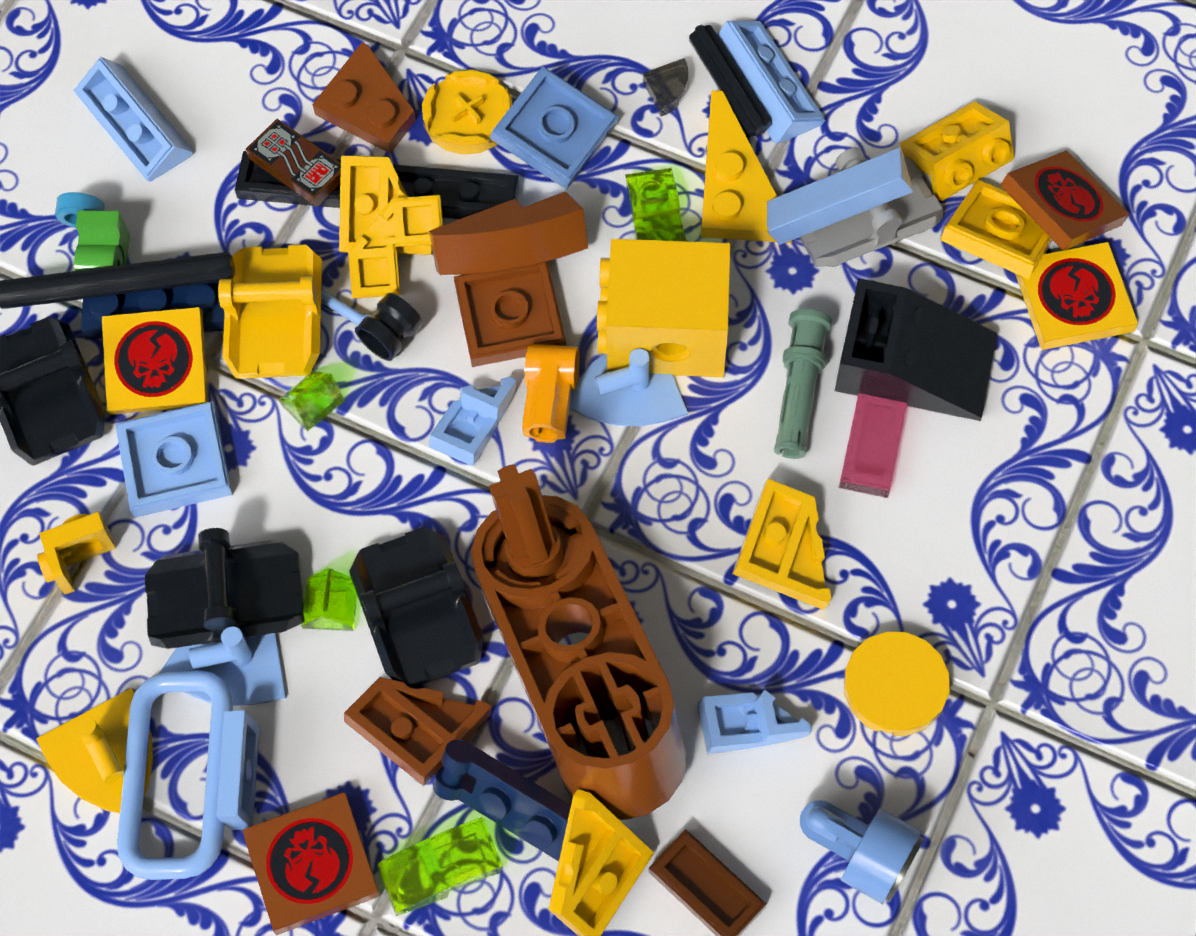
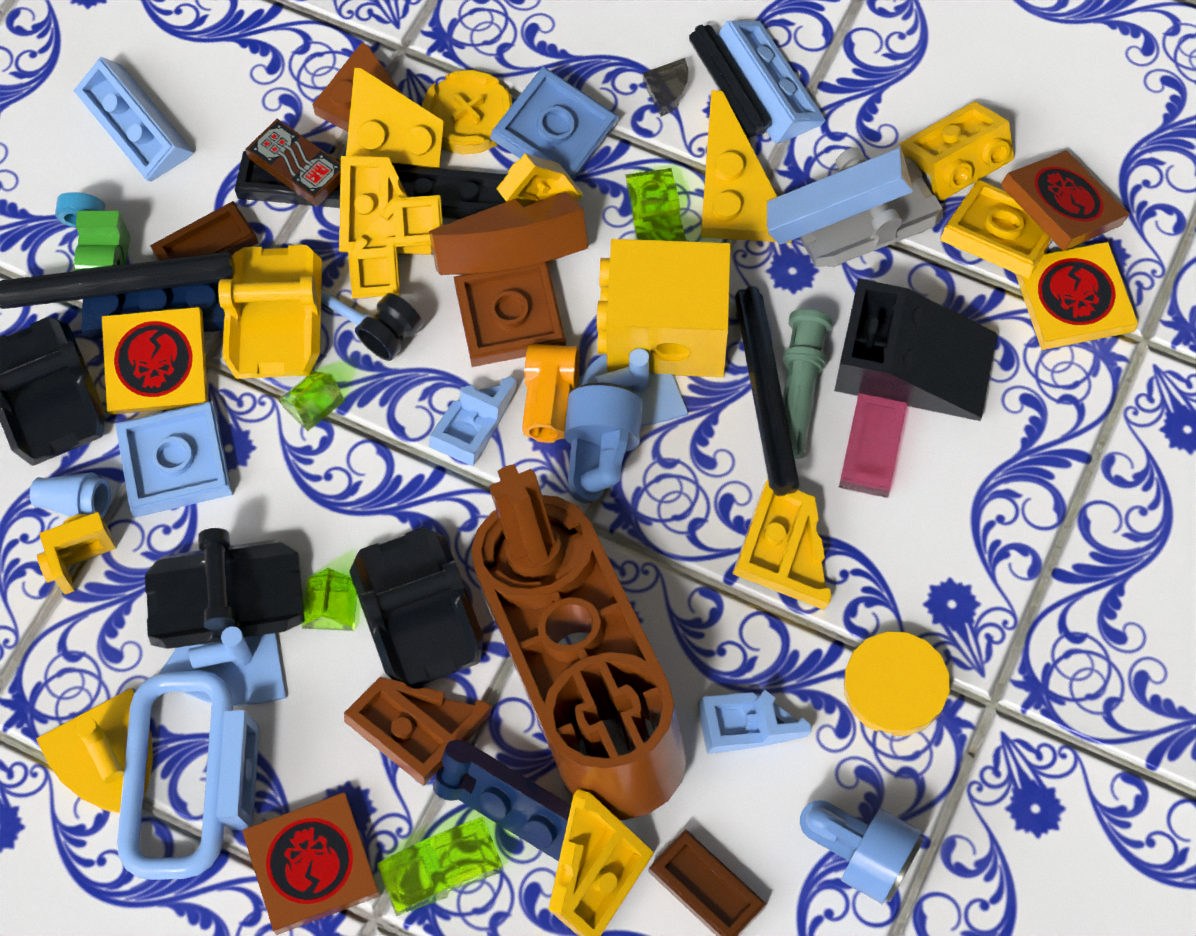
(72, 494): none -> light blue cone
(215, 233): none -> reddish brown tile
(391, 125): none -> yellow wing
(535, 180): none -> yellow bracket
(601, 427): none -> medium blue piece
(766, 392): none -> black axle

